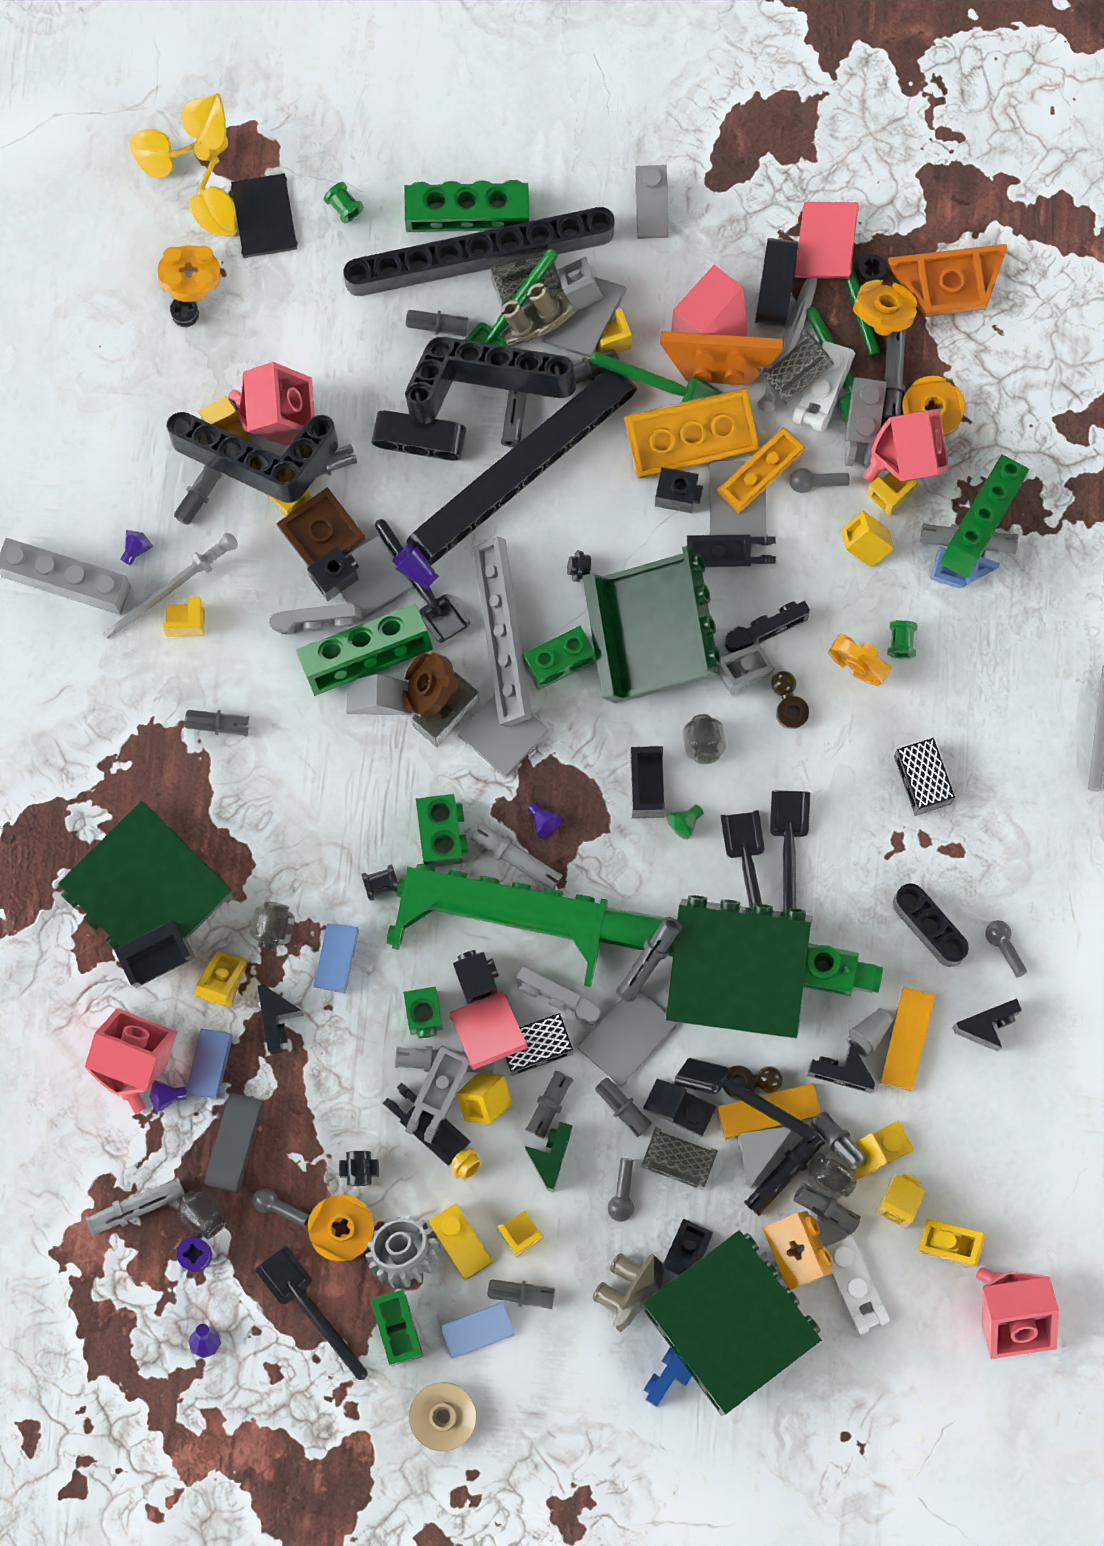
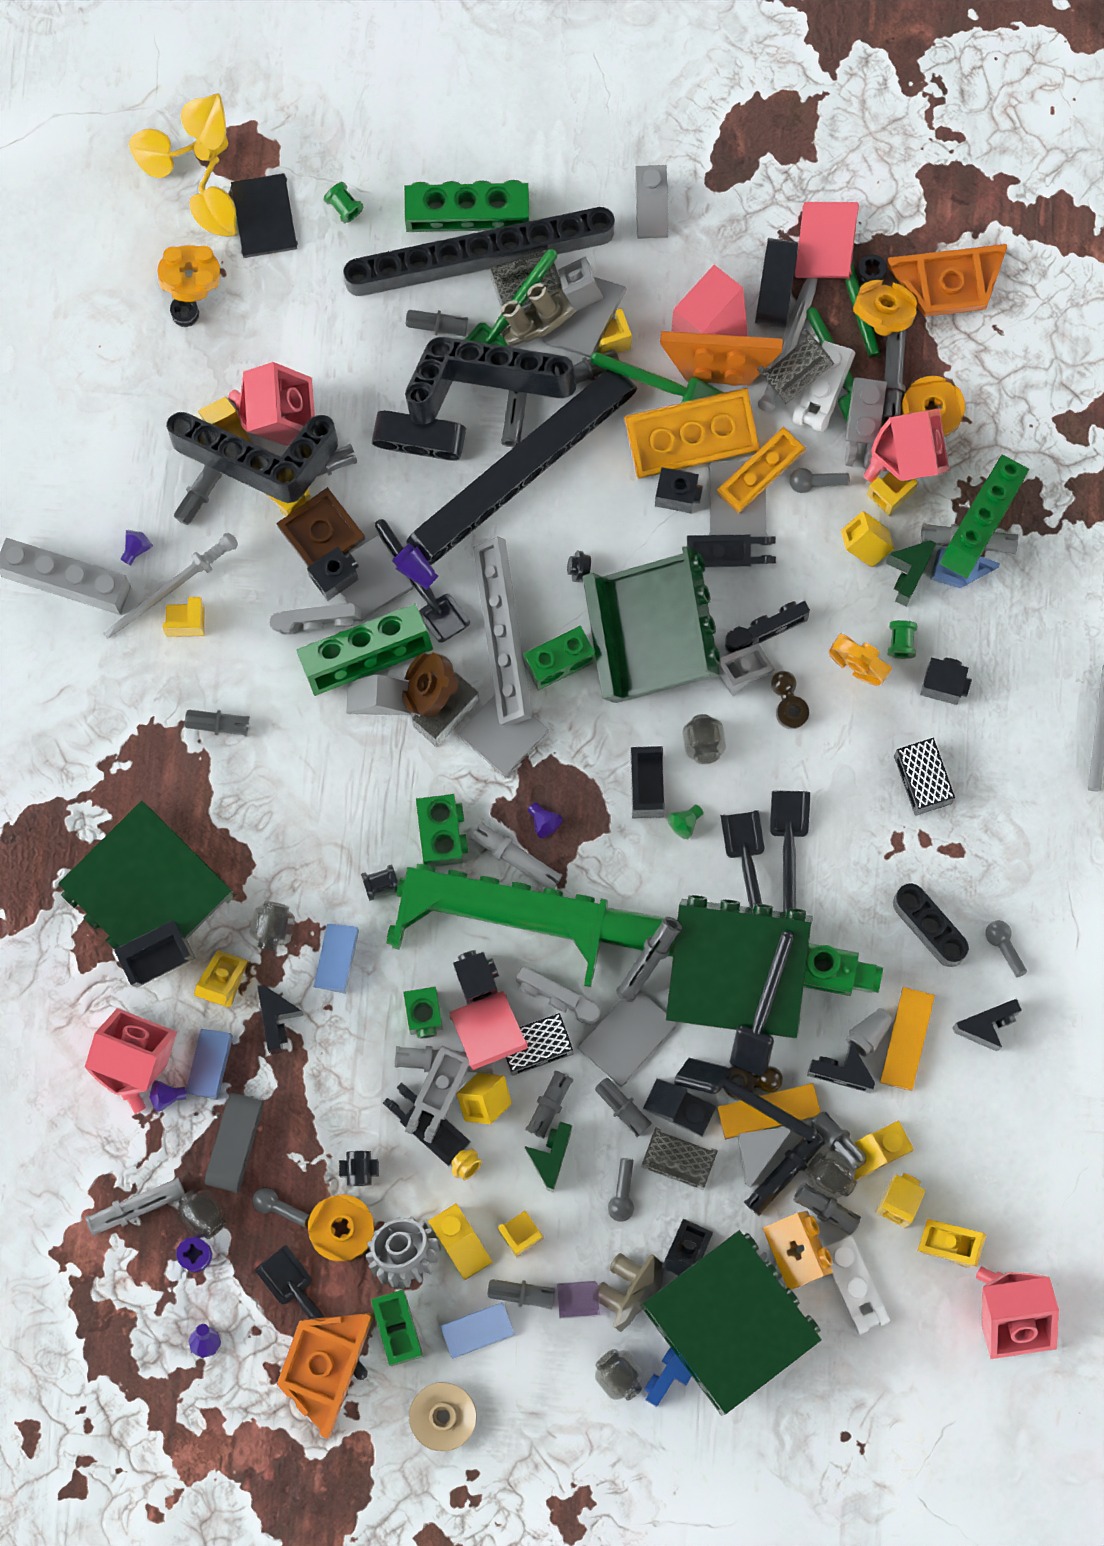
(322, 1365): none -> orange wing
(578, 1300): none -> clear purple panel
(619, 1375): none -> clear smoke head
(751, 1046): none -> black piece
(913, 562): none -> dark green slope
(946, 680): none -> black brick

